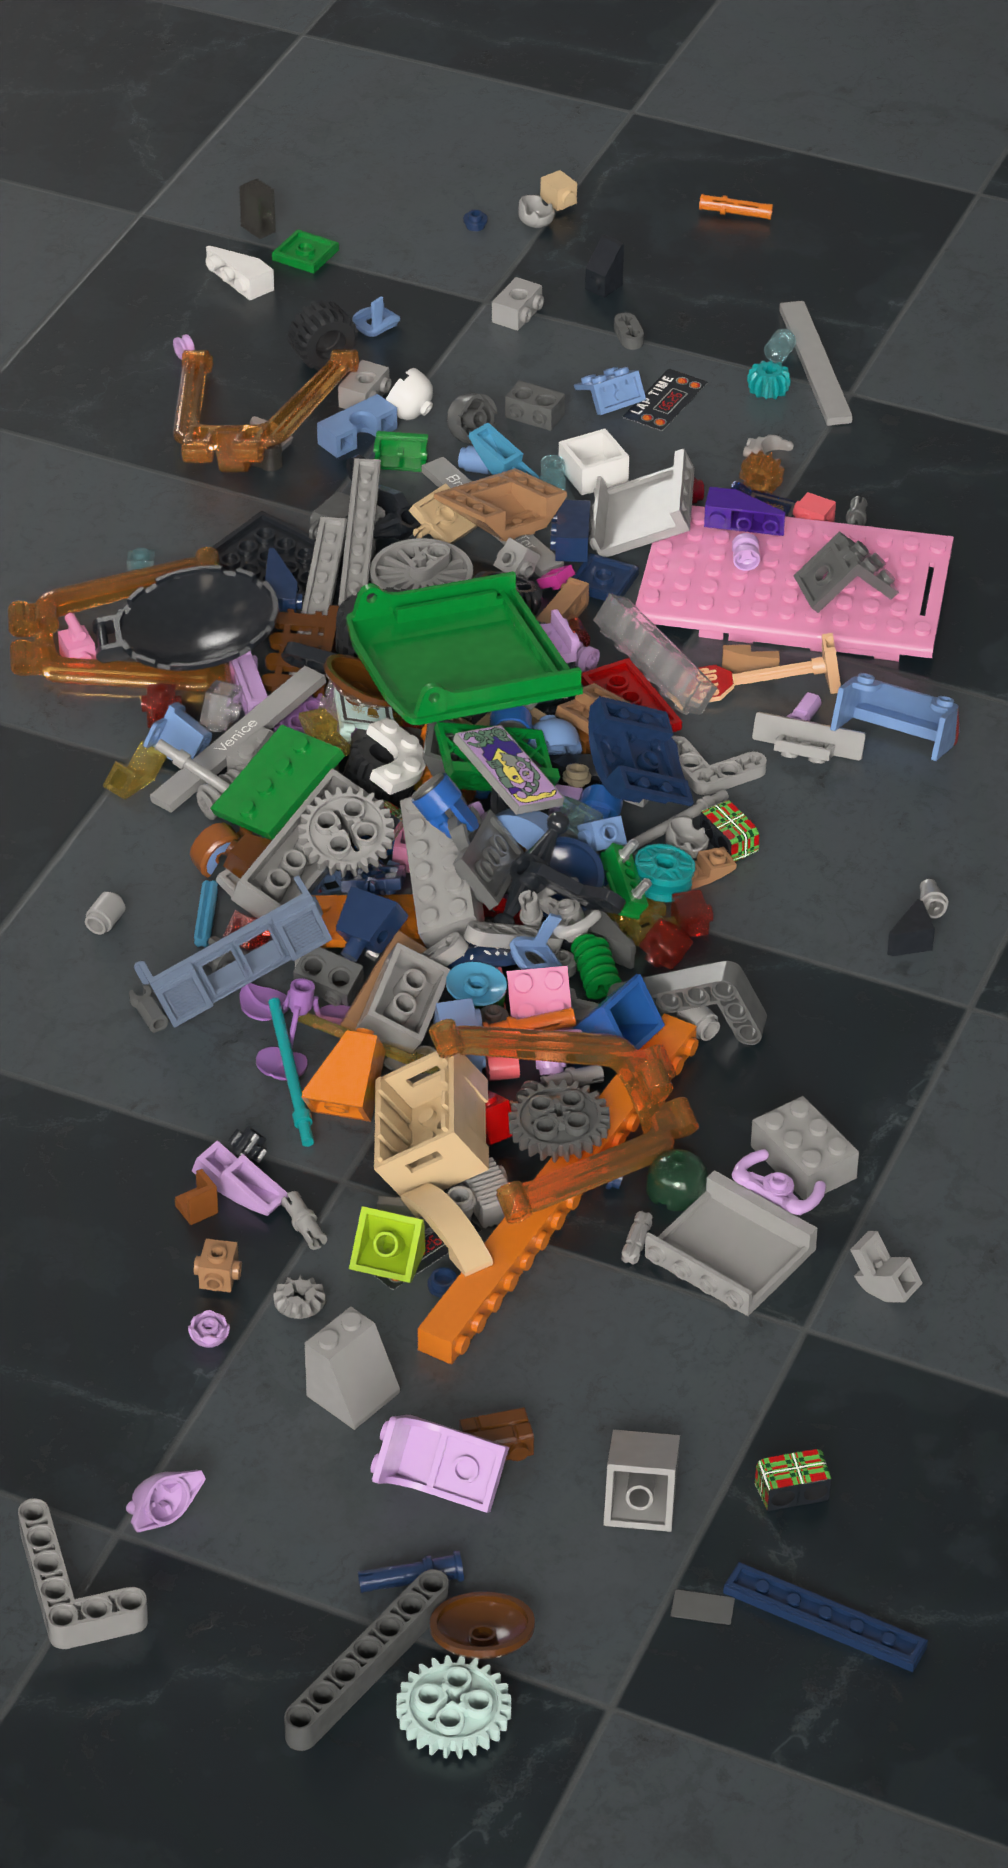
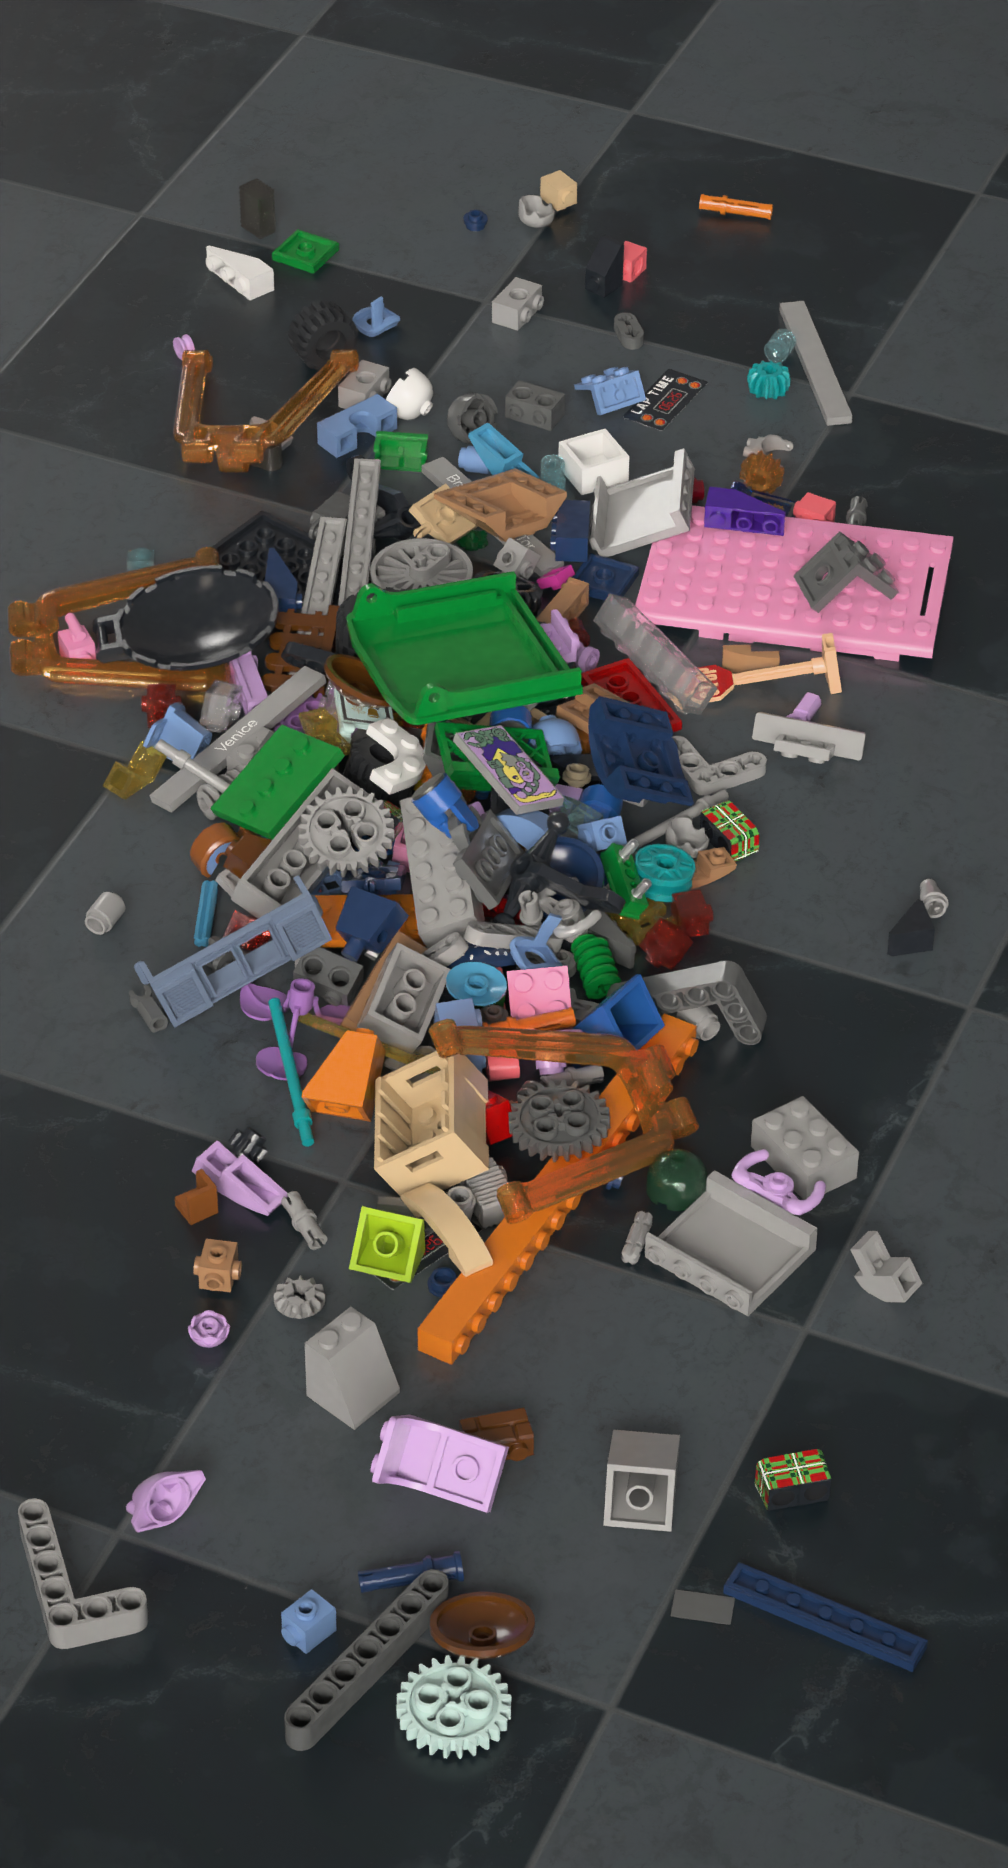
(308, 1621): none -> medium blue brick
(473, 540): none -> dark green plant
(634, 261): none -> coral brick
(746, 551): lavender wheel -> none
(899, 710): medium blue windscreen -> none

